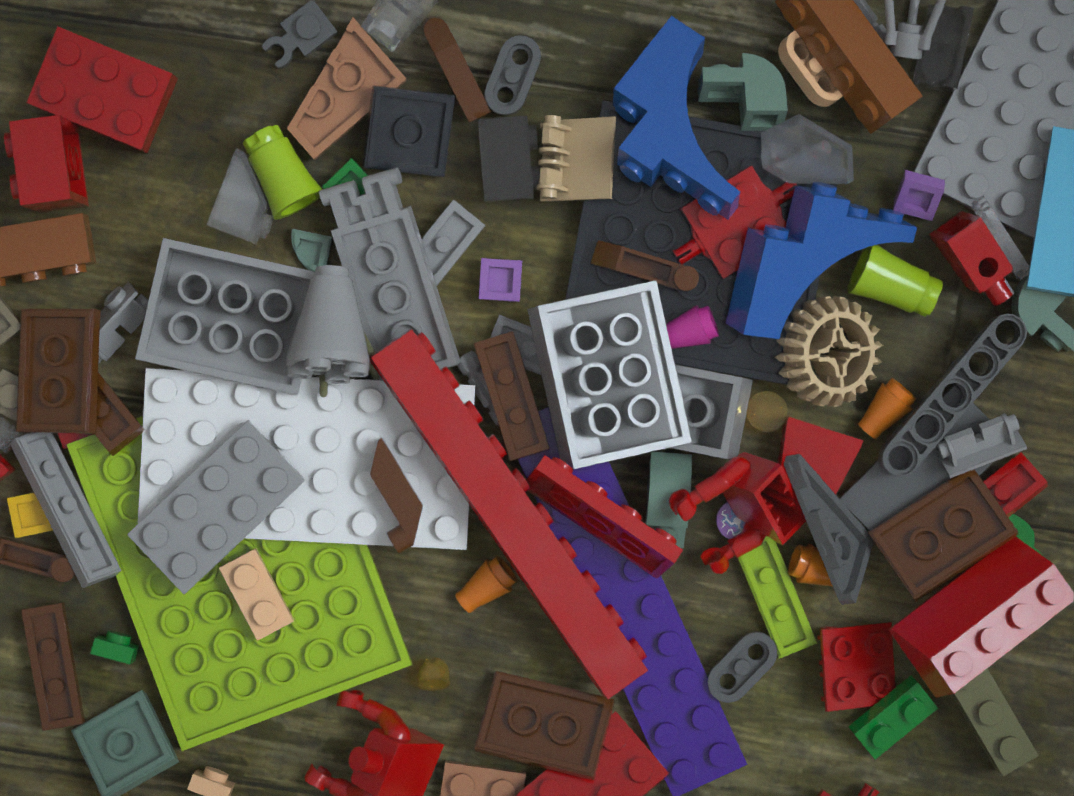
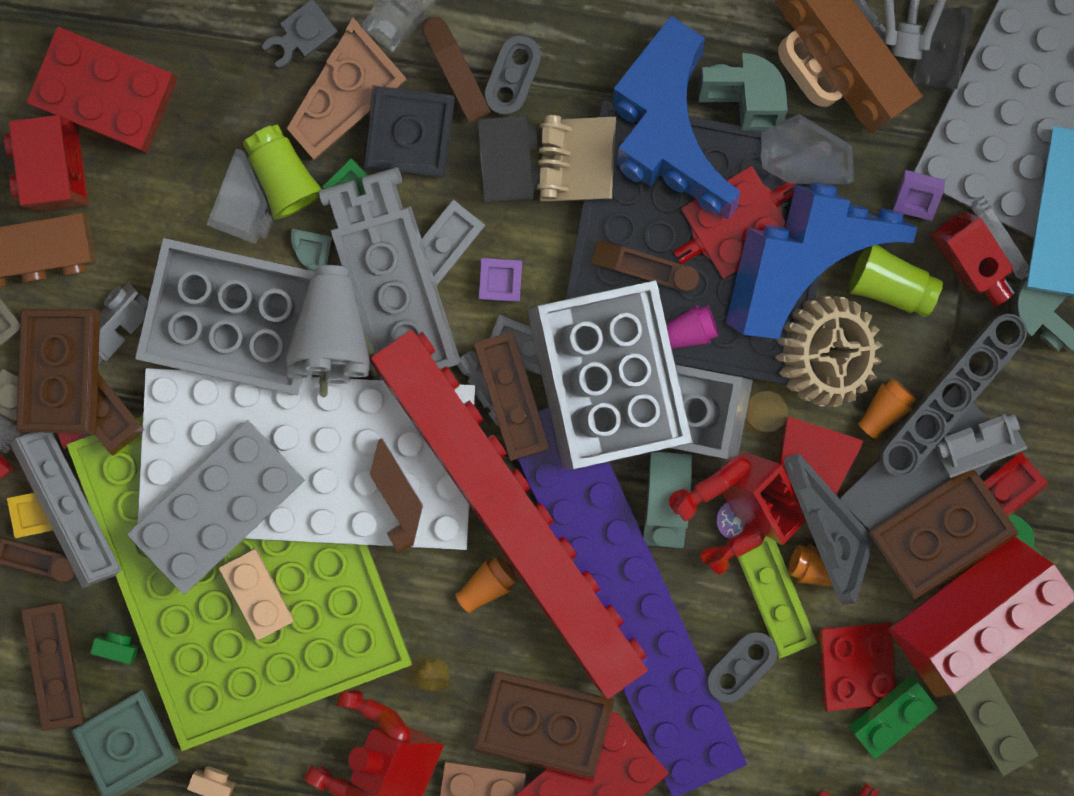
(610, 523): red plate -> none

